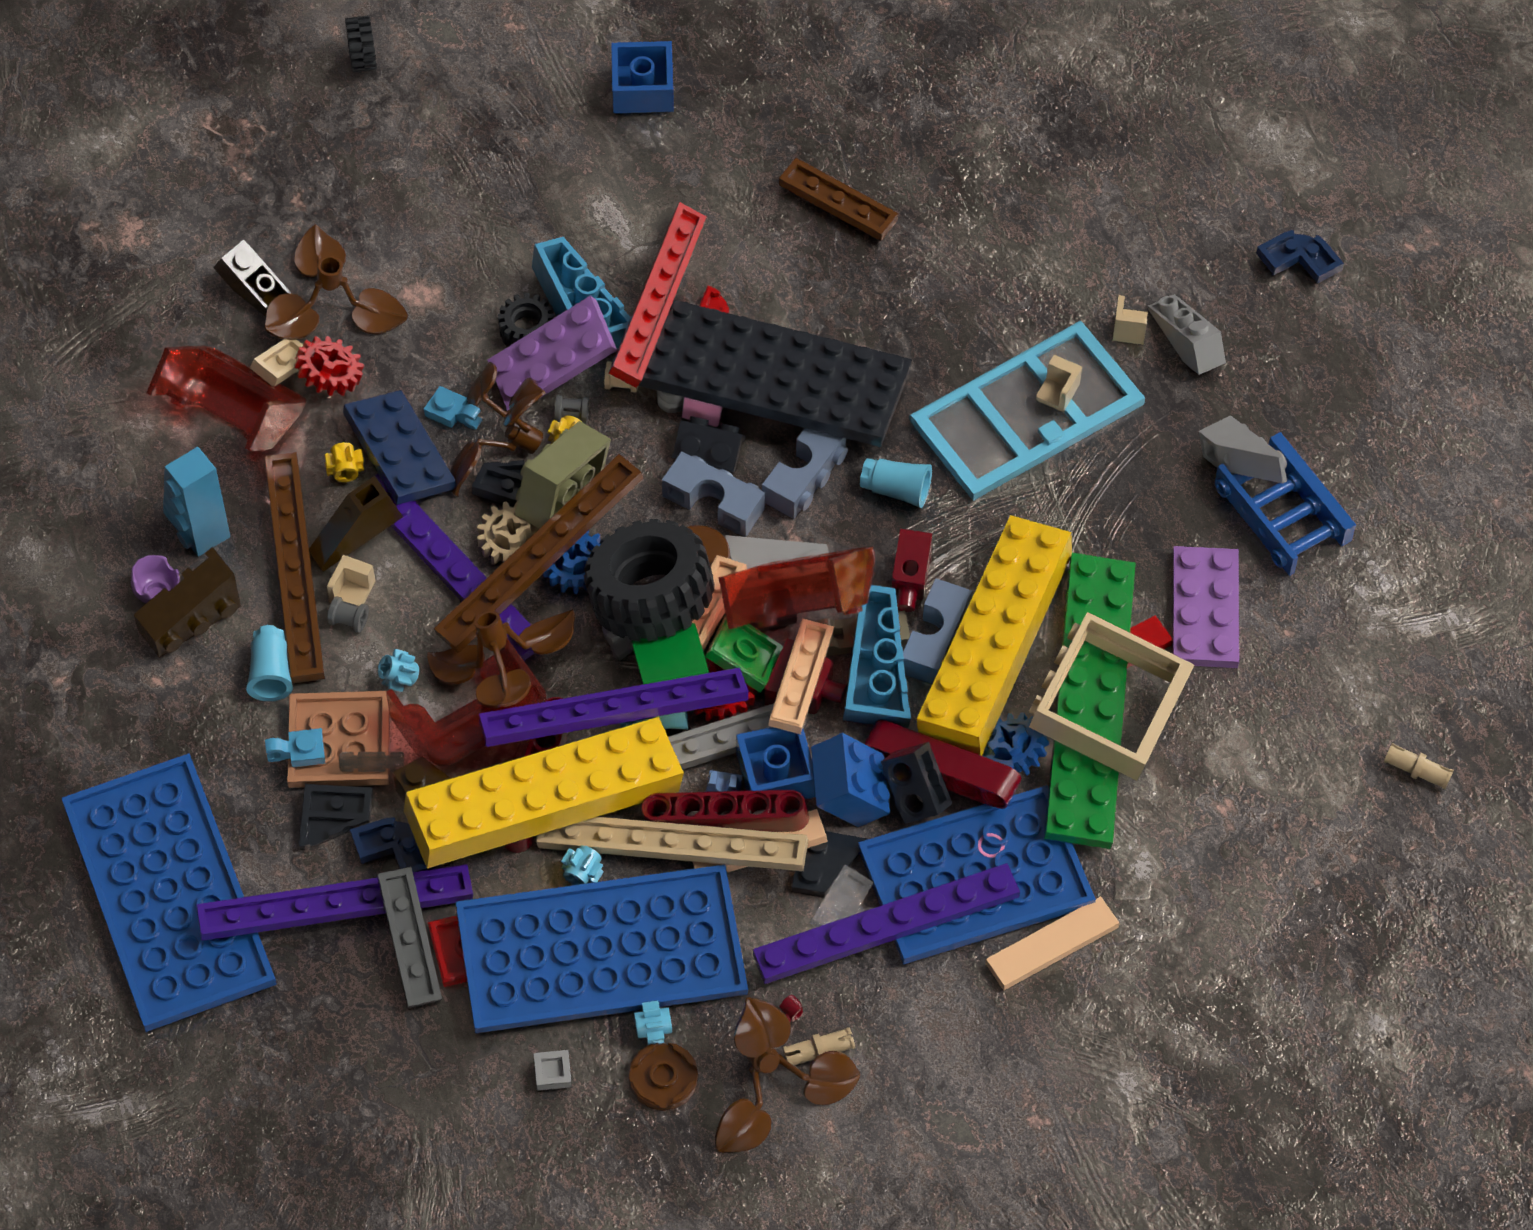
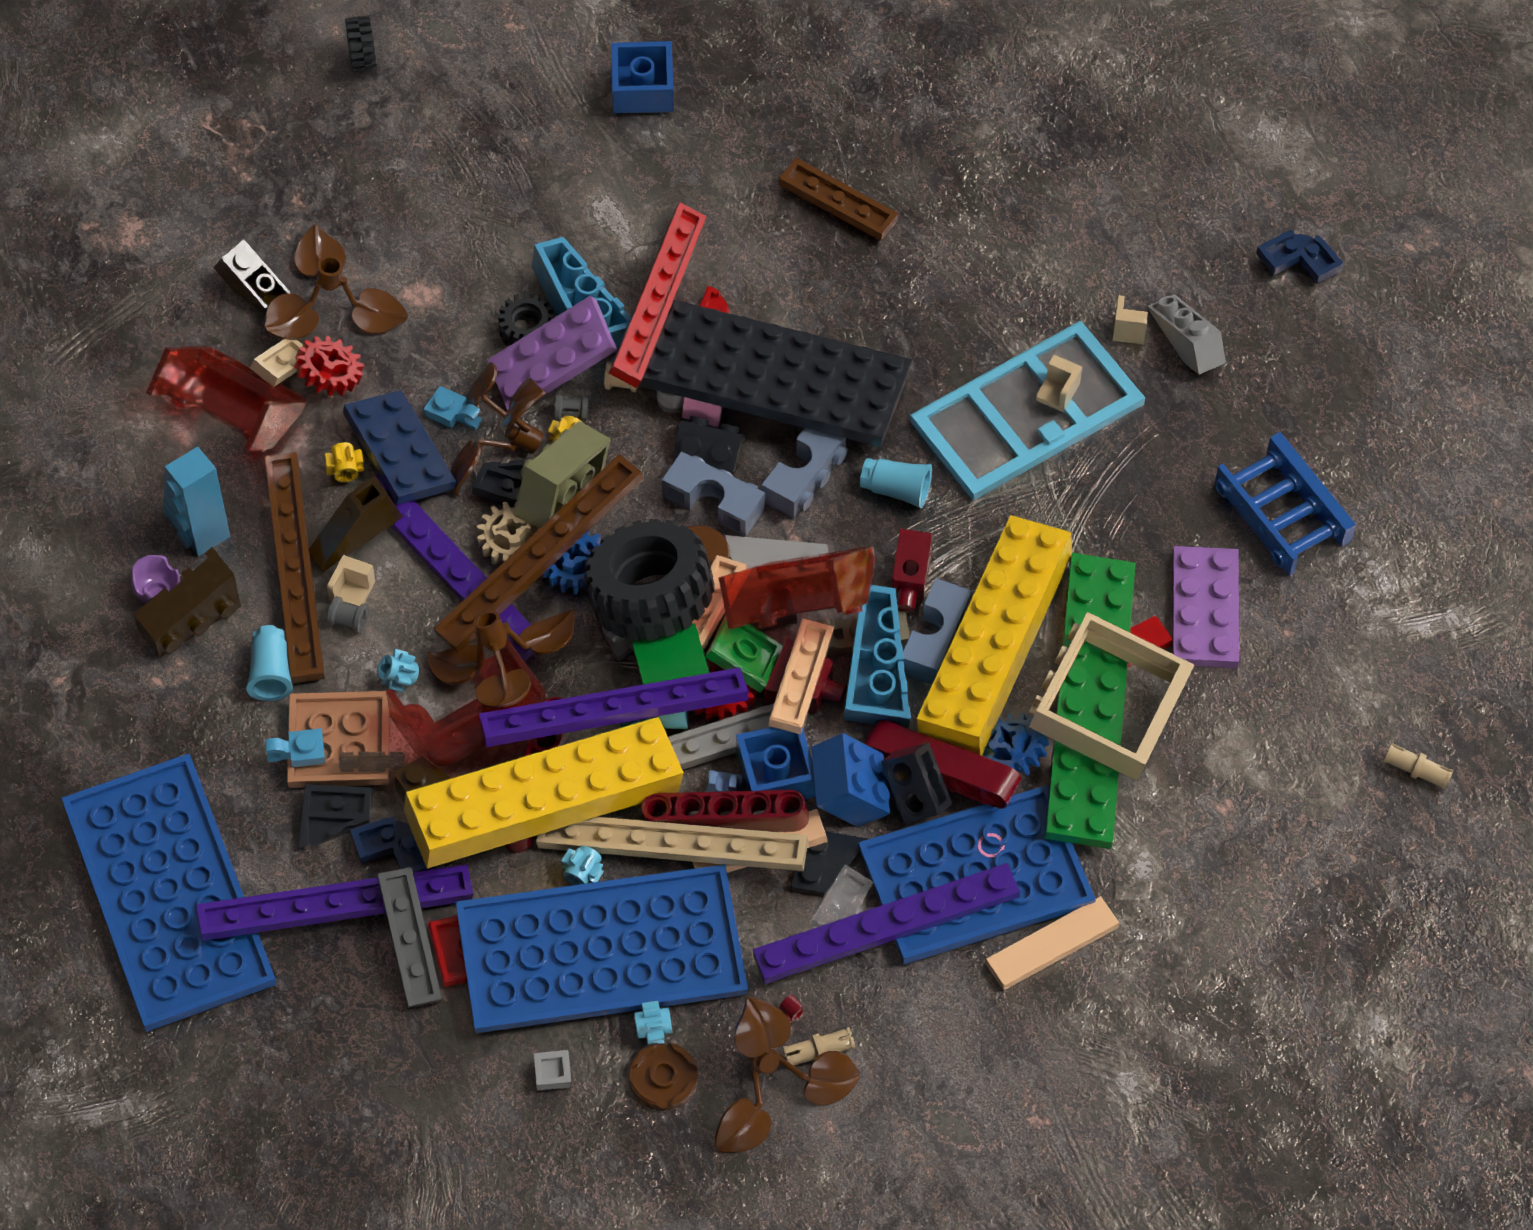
(1242, 451): light grey slope -> none

